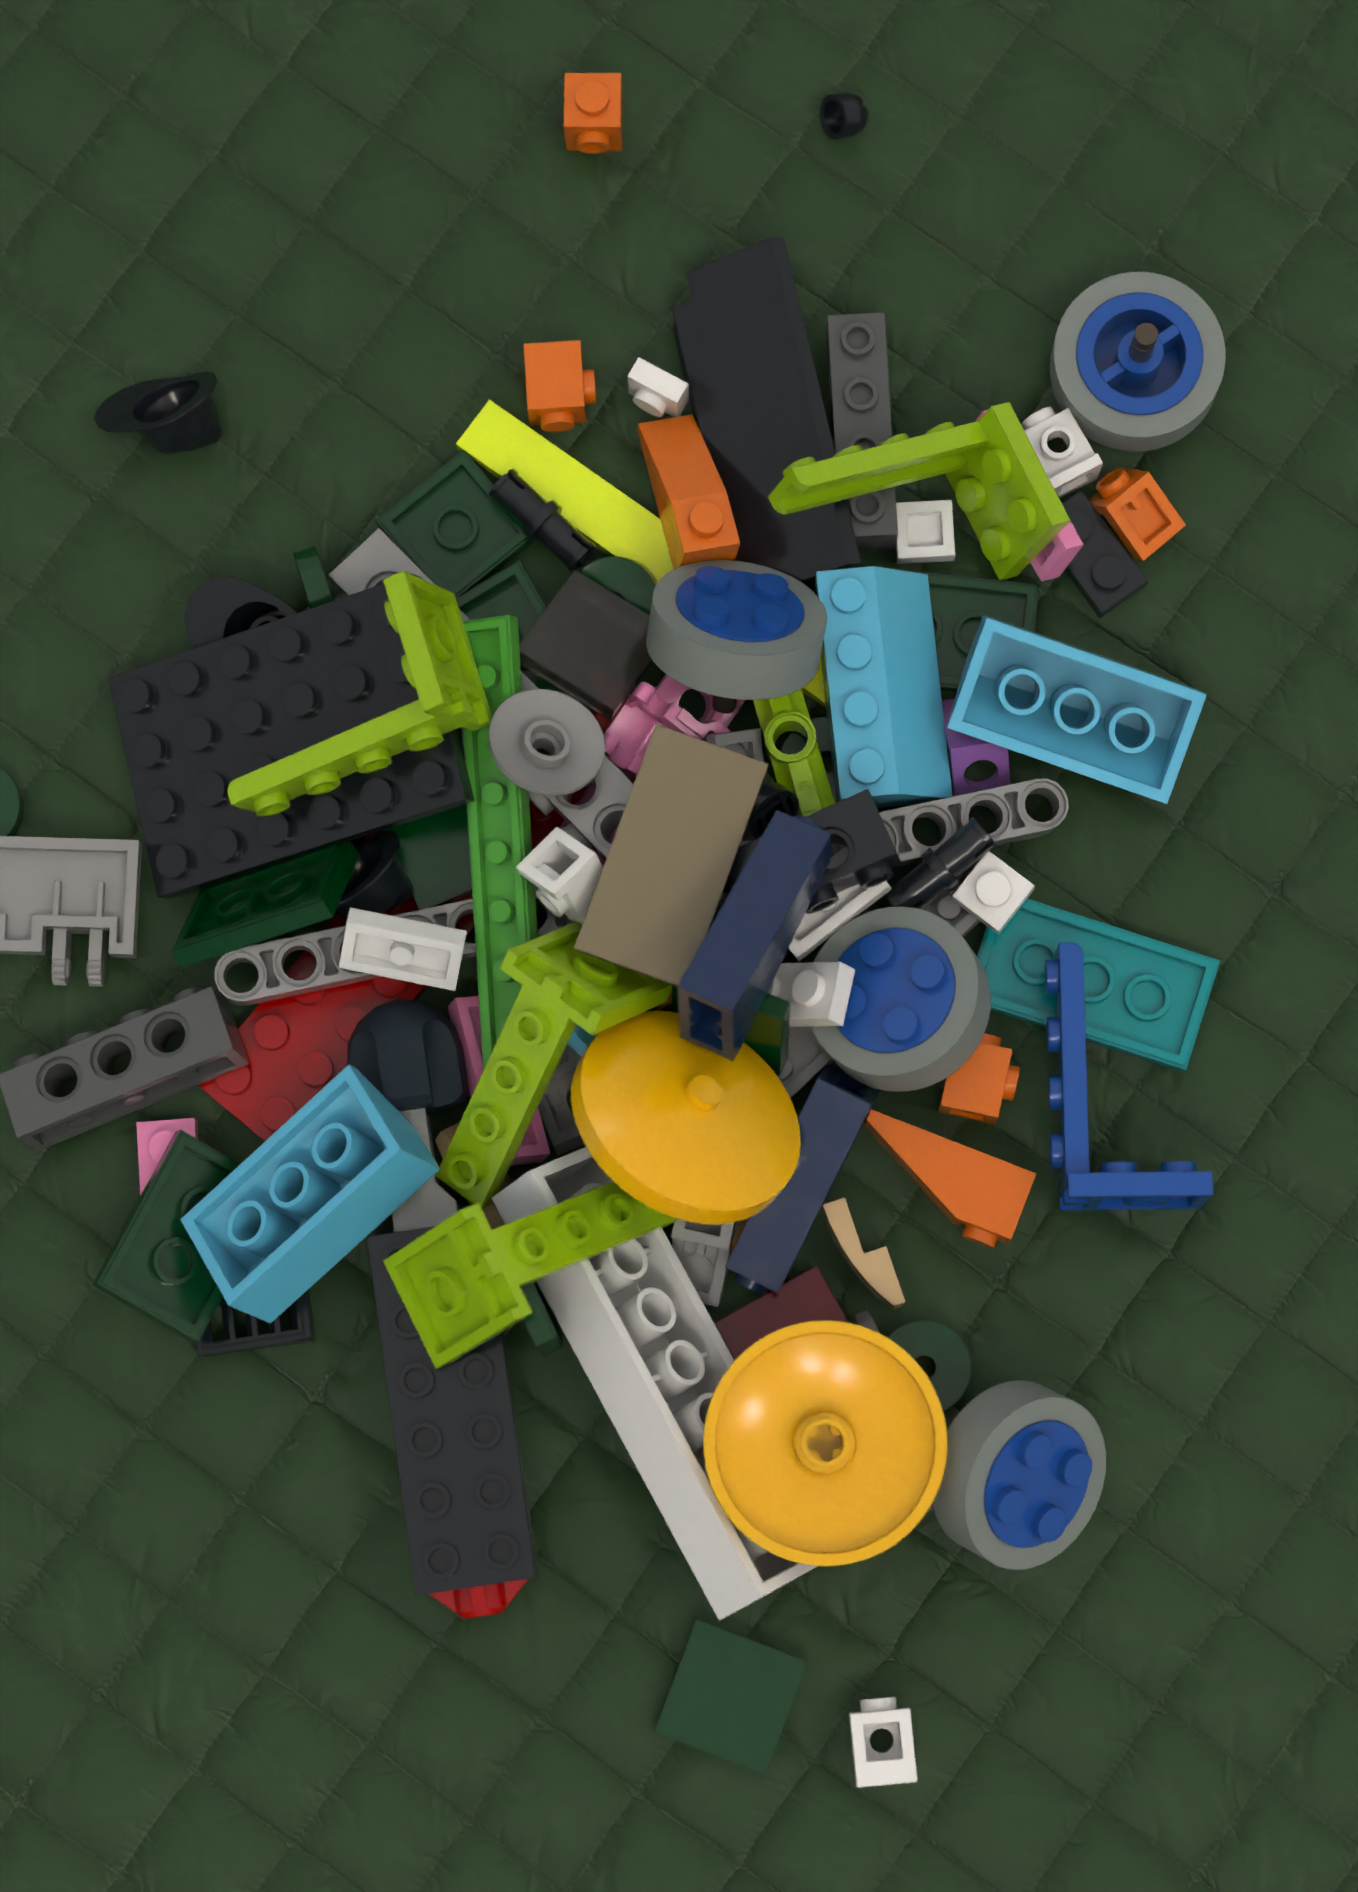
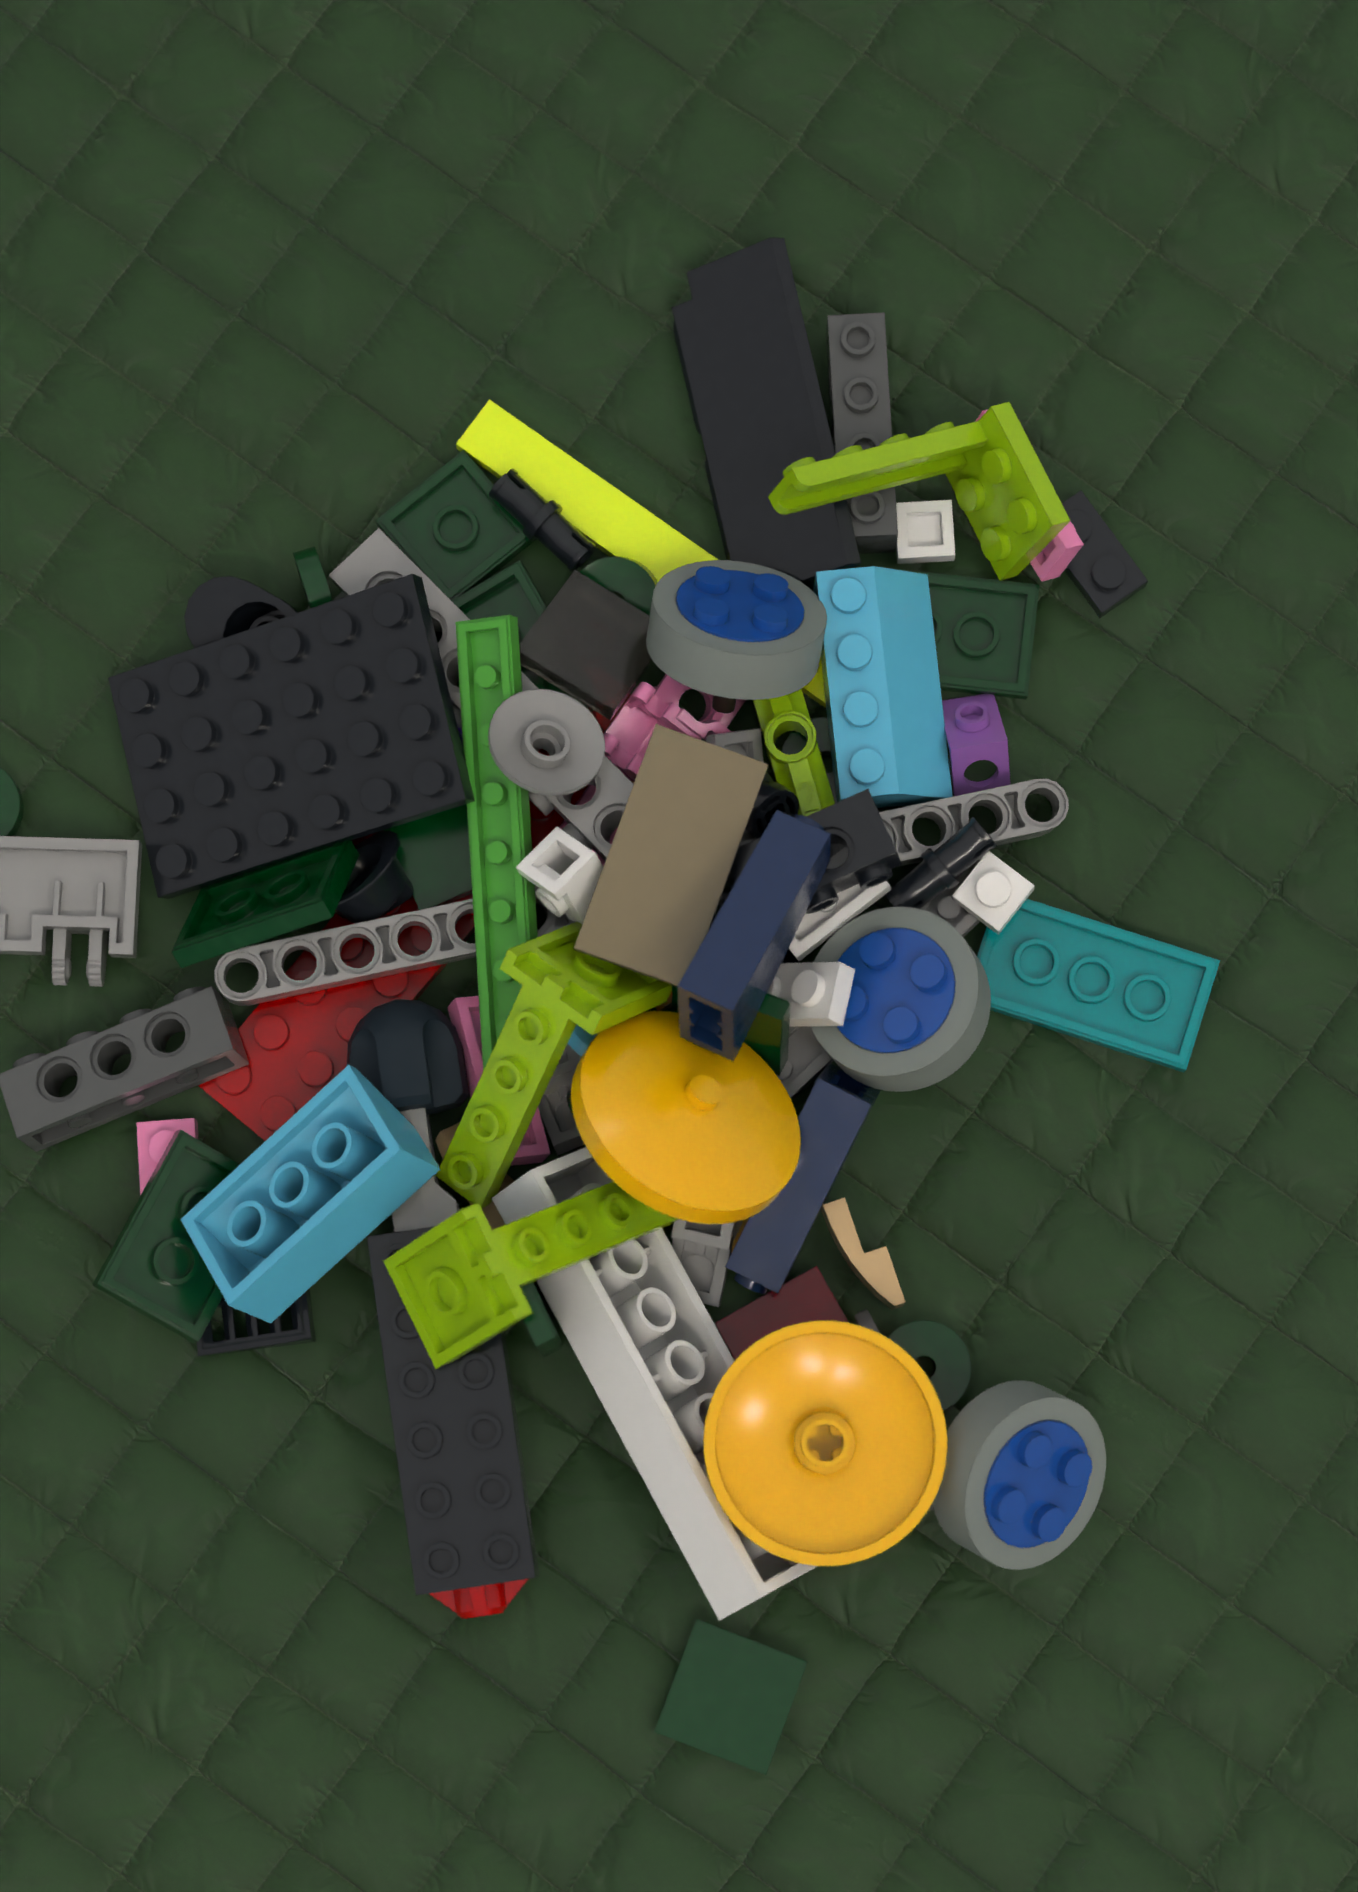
(166, 412): black piece -> none
(402, 949): white plate -> none
(449, 693): lime bracket -> none
(557, 385): orange brick -> none
(593, 112): orange brick -> none
(657, 390): white plate -> none
(688, 492): orange slope -> none
(843, 115): black hinge -> none
(887, 1767): white brick -> none
(963, 1183): orange slope -> none
(981, 1083): orange brick -> none
(1069, 468): white brick -> none
(1075, 709): medium azure slope -> none
(1118, 1183): blue bracket -> none
(1136, 510): orange bracket -> none
(1137, 361): wheel -> none

